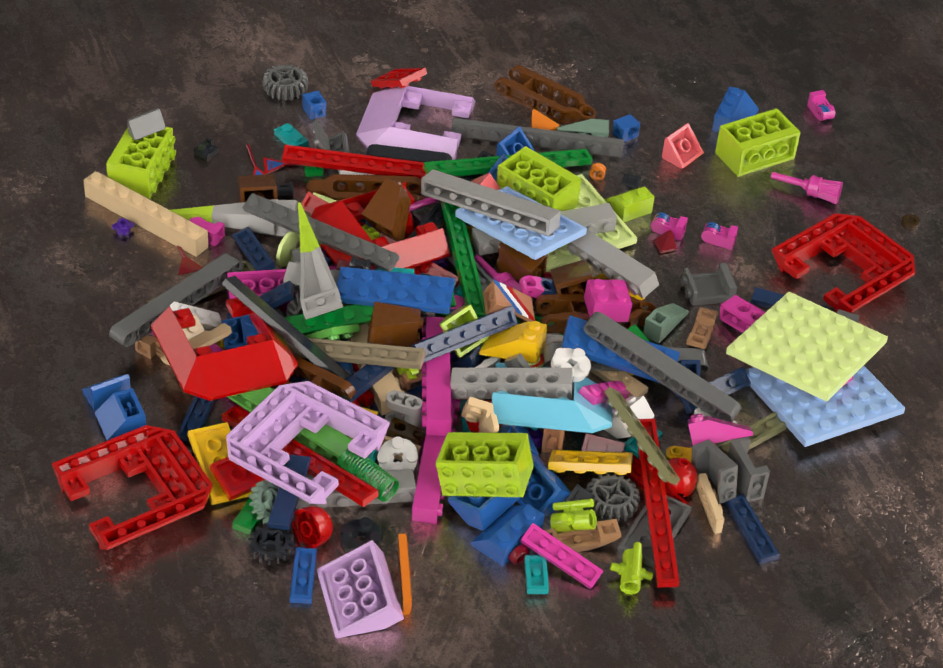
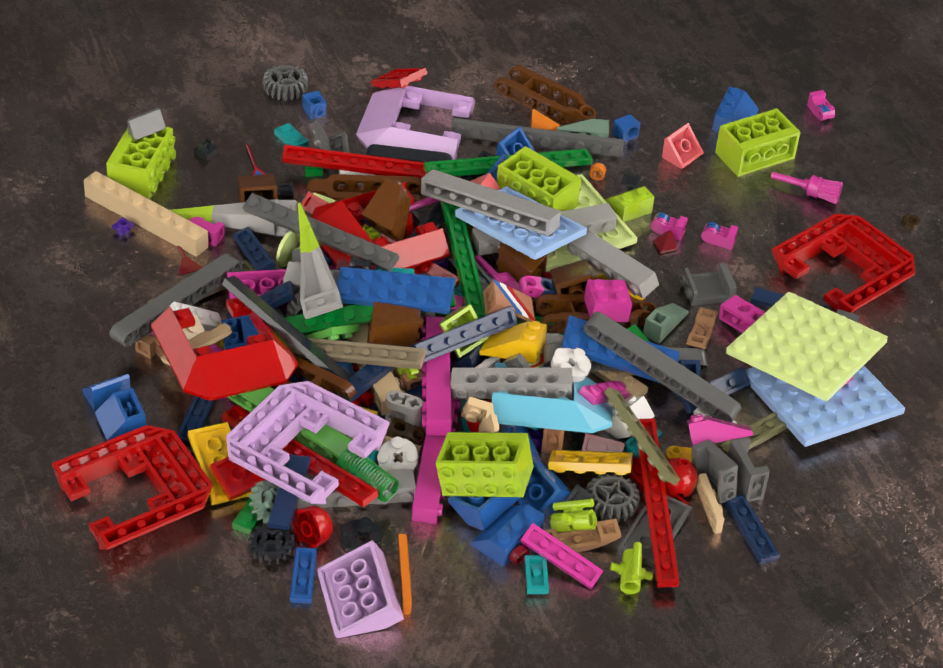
(272, 165): piece -> none

